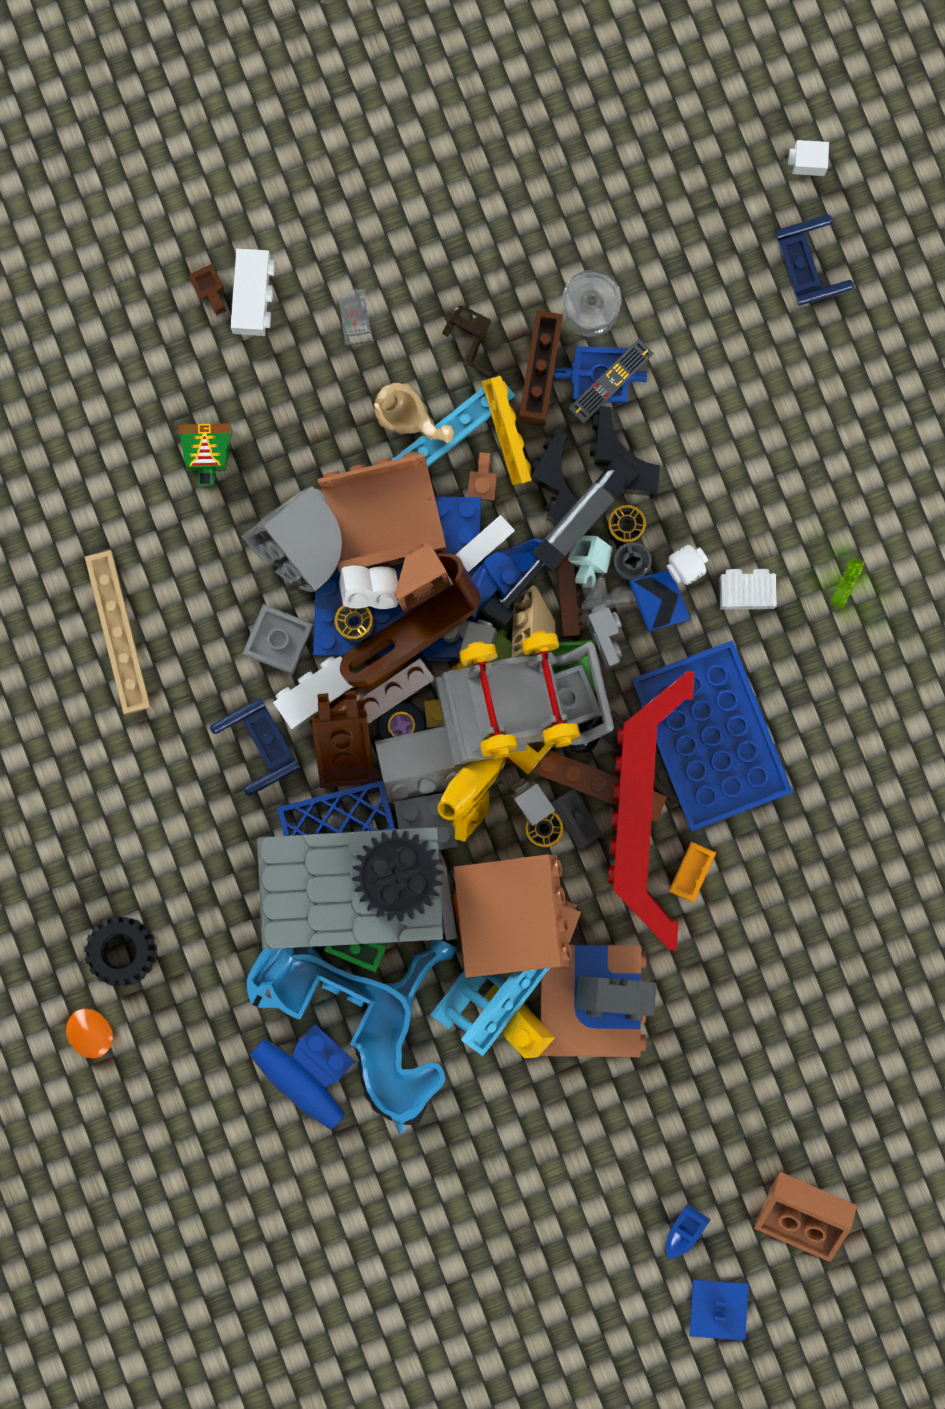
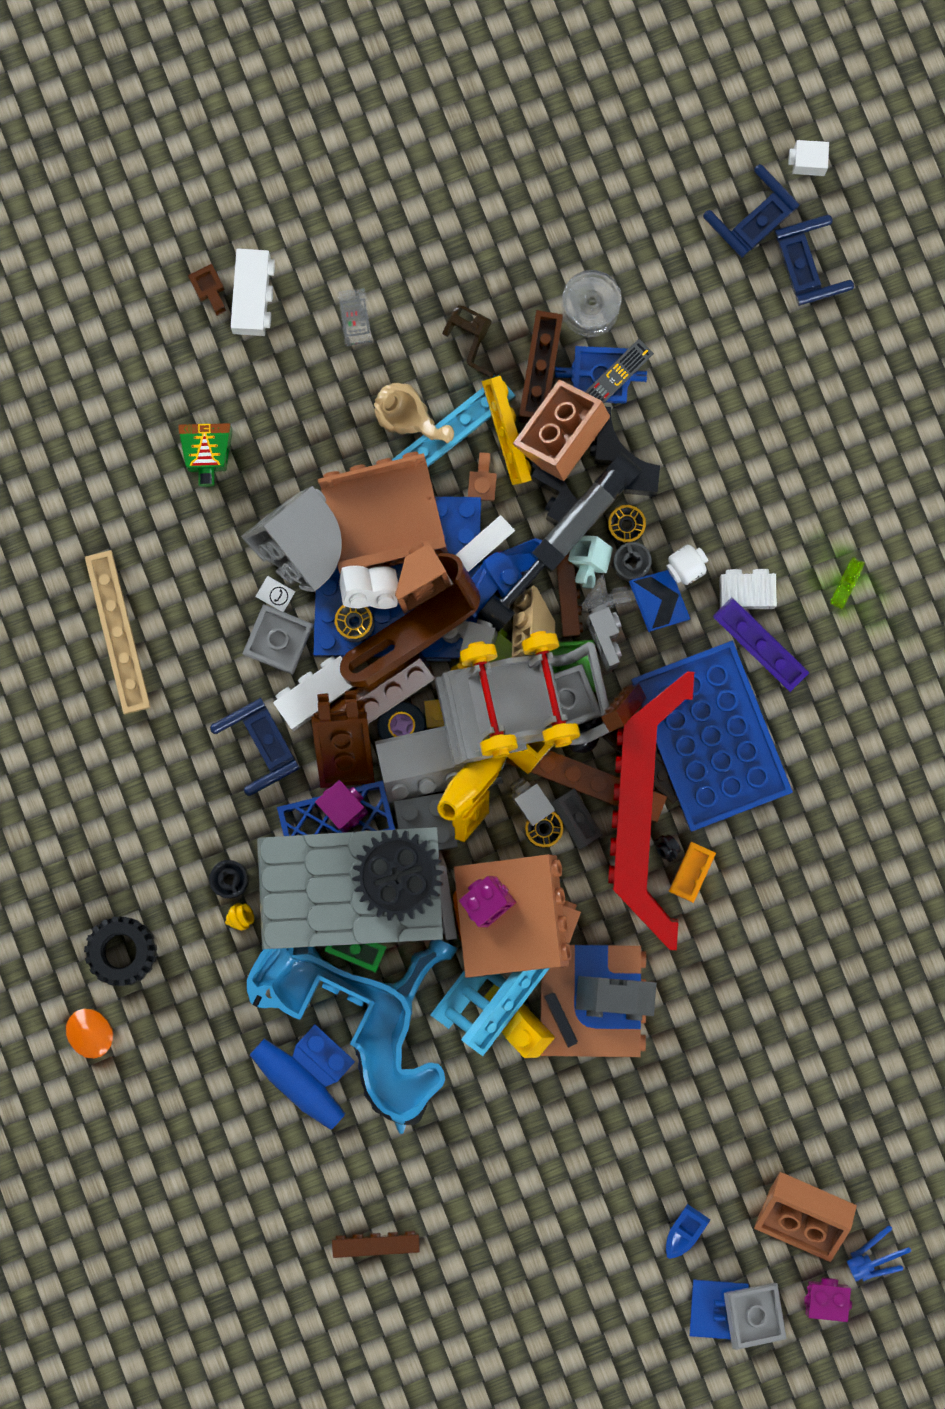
(240, 881): none -> black wheel
(240, 916): none -> yellow plate
(275, 594): none -> white sticker
(342, 806): none -> magenta head
(376, 1244): none -> reddish brown piece
(487, 901): none -> magenta head
(561, 1019): none -> black tile
(562, 429): none -> nougat slope
(623, 707): none -> reddish brown piece
(667, 847): none -> black plate
(755, 1316): none -> light grey plate
(759, 221): none -> dark blue plate
(761, 644): none -> dark purple tile
(828, 1300): none -> magenta head
(863, 1267): none -> blue plant

